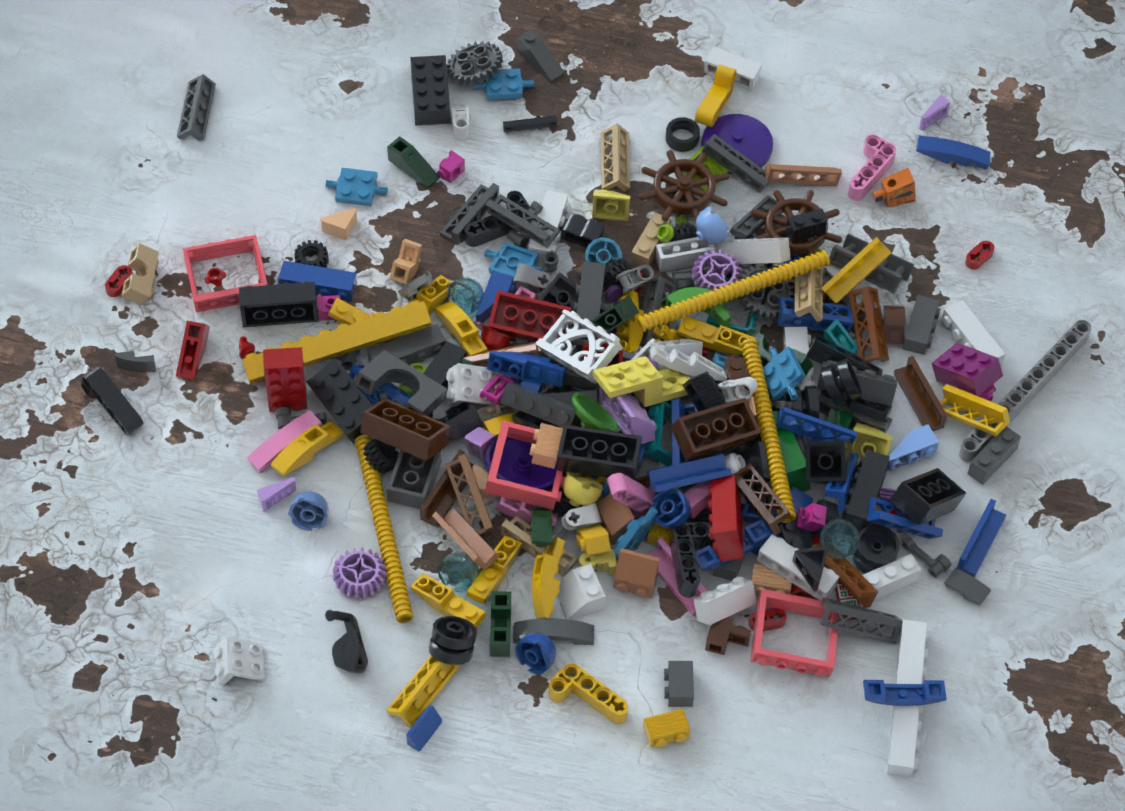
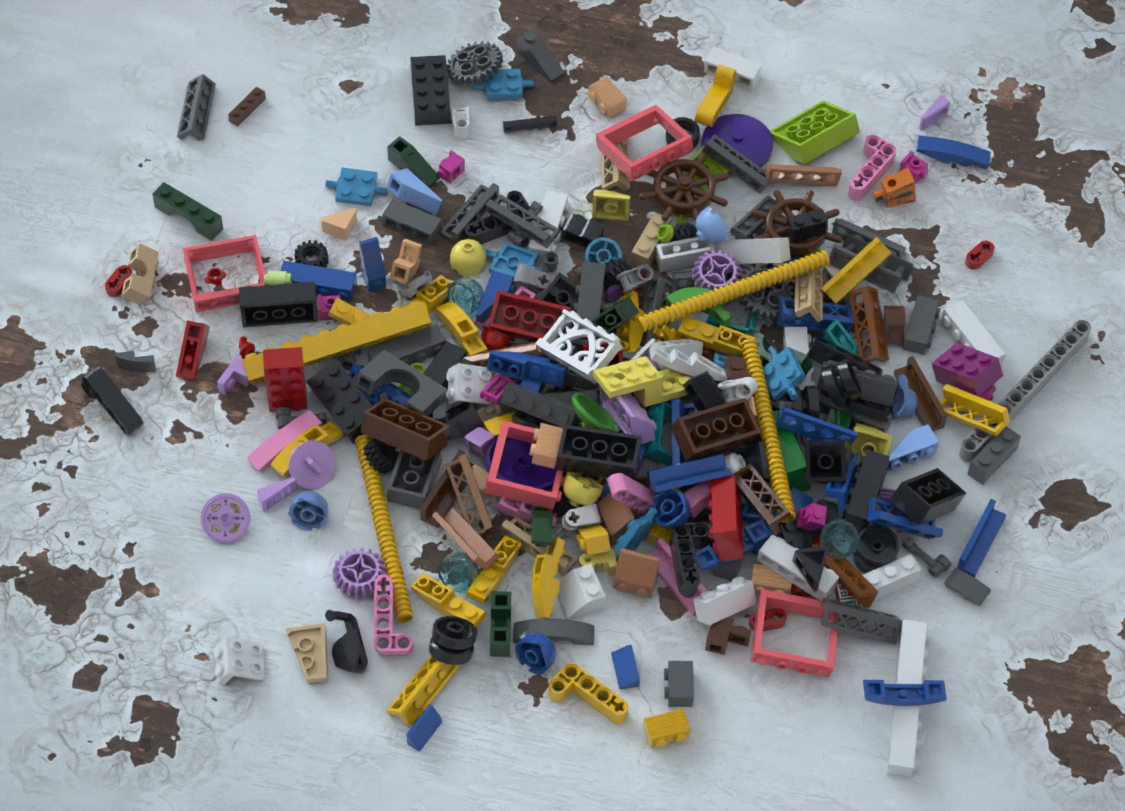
(202, 218): none -> dark green arch
(225, 518): none -> lavender shield
(233, 374): none -> lavender slope
(246, 106): none -> reddish brown piece
(277, 277): none -> yellowish green brick
(311, 650): none -> tan wing
(312, 464): none -> lavender shield
(372, 264): none -> blue slope
(387, 615): none -> bright pink beam
(412, 222): none -> dark grey brick
(414, 191): none -> light blue slope
(468, 257): none -> light yellow cylinder
(607, 97): none -> light nougat brick
(625, 667): none -> blue slope
(635, 124): none -> coral window
(815, 131): none -> lime slope
(842, 228): none -> dark grey fence
(904, 401): none -> medium blue piece
(916, 166): none -> dark pink brick

